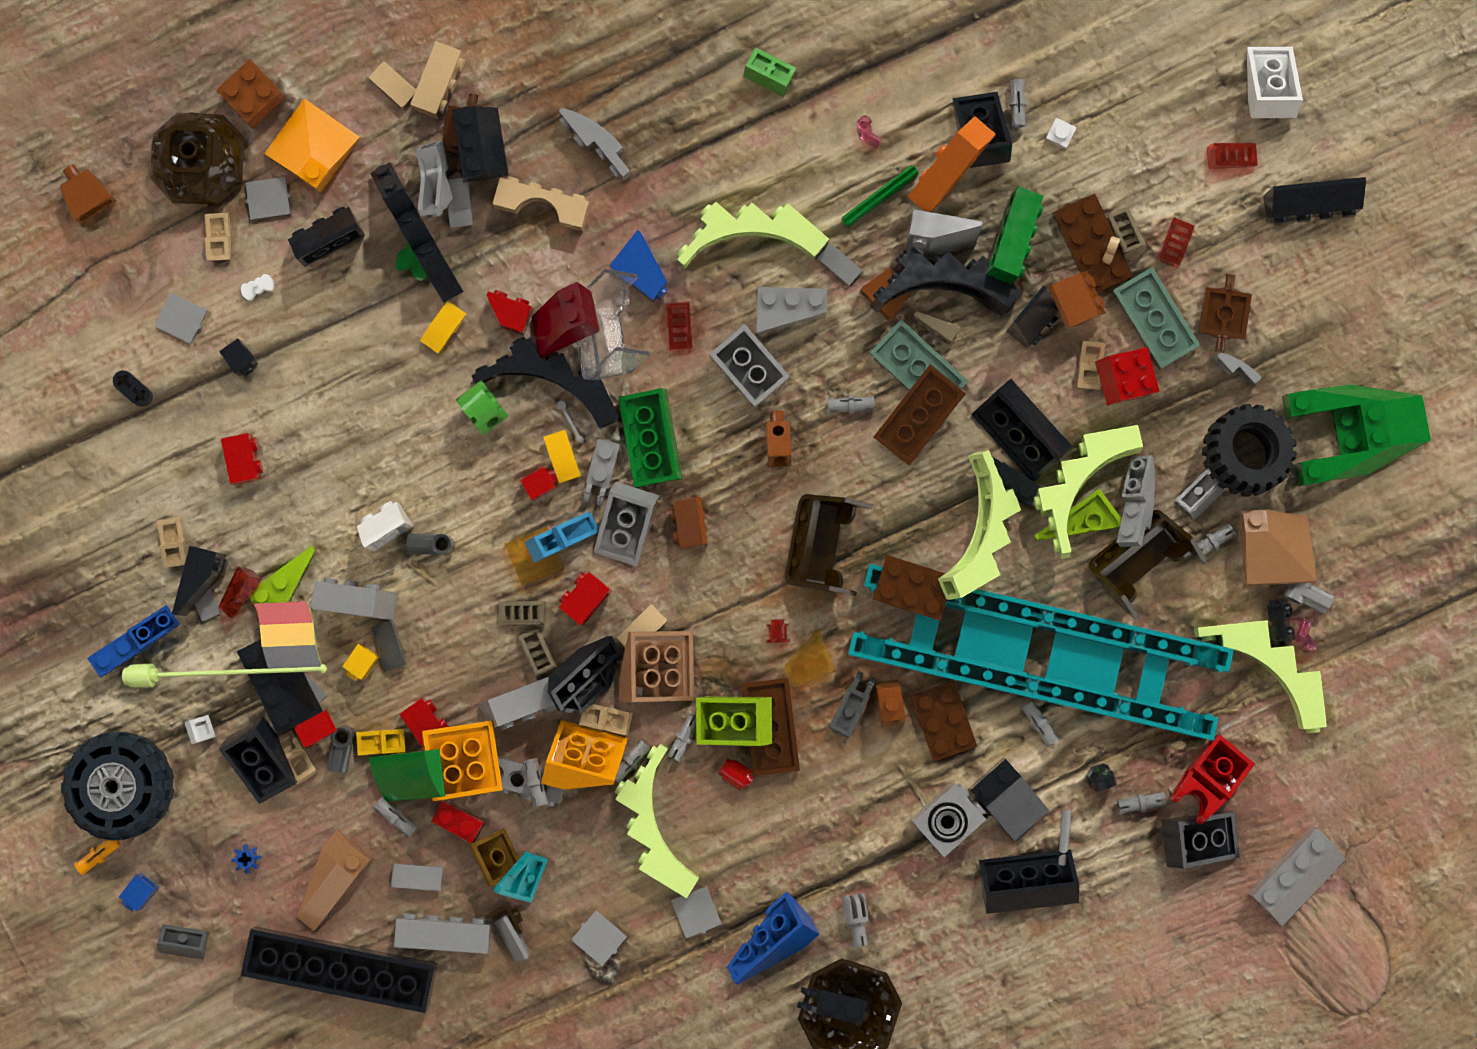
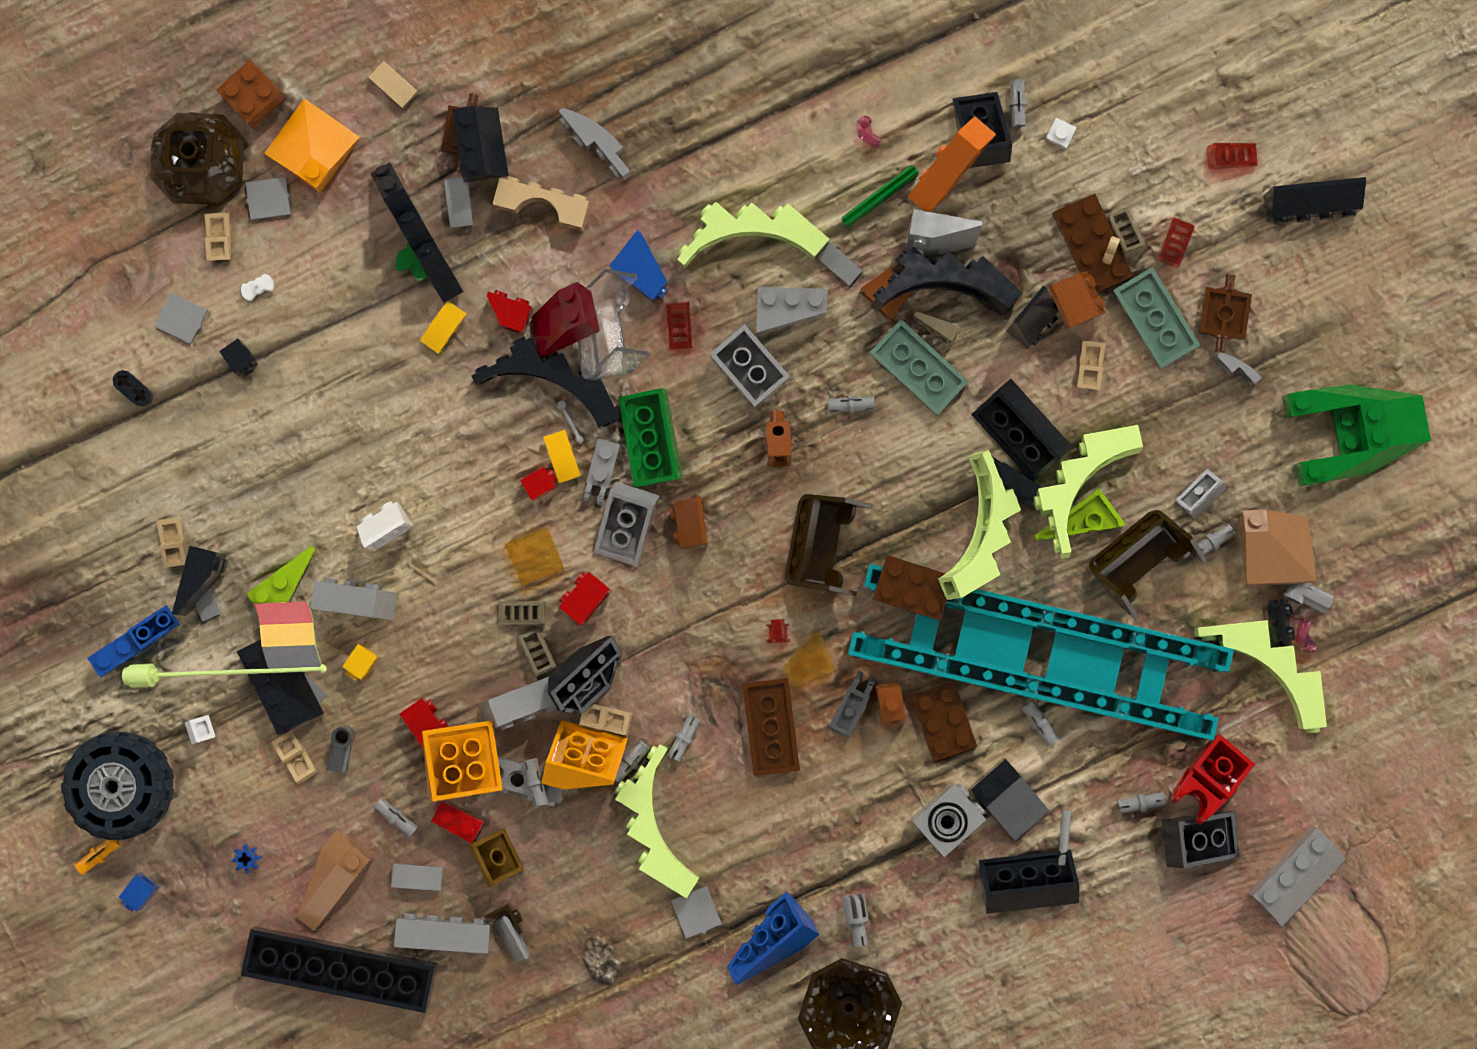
(84, 194): dark orange torso -> none
(182, 941): dark grey slope -> none
(239, 590): clear red slope -> none
(242, 458): red brick -> none
(259, 760): black slope -> none
(315, 729): red slope -> none
(325, 236): black slope -> none
(380, 742): yellow slope -> none
(389, 645): dark grey slope -> none
(408, 775): green slope -> none
(428, 544): dark grey piece -> none
(434, 186): light grey arch -> none
(438, 80): tan brick -> none
(482, 408): bright green brick -> none
(523, 877): teal wing -> none
(562, 537): dark azure slope -> none
(599, 938): light grey piece -> none
(648, 621): tan slope -> none
(657, 667): medium nougat slope -> none
(734, 720): lime brick -> none
(736, 774): red brick -> none
(769, 72): bright green hinge -> none
(835, 1005): black hinge -> none
(919, 414): reddish brown plate -> none
(1015, 234): green brick -> none
(1101, 777): black rock -> none
(1127, 376): red brick -> none
(1139, 498): light grey slope -> none
(1273, 82): white slope -> none
(1274, 438): black tyre -> none

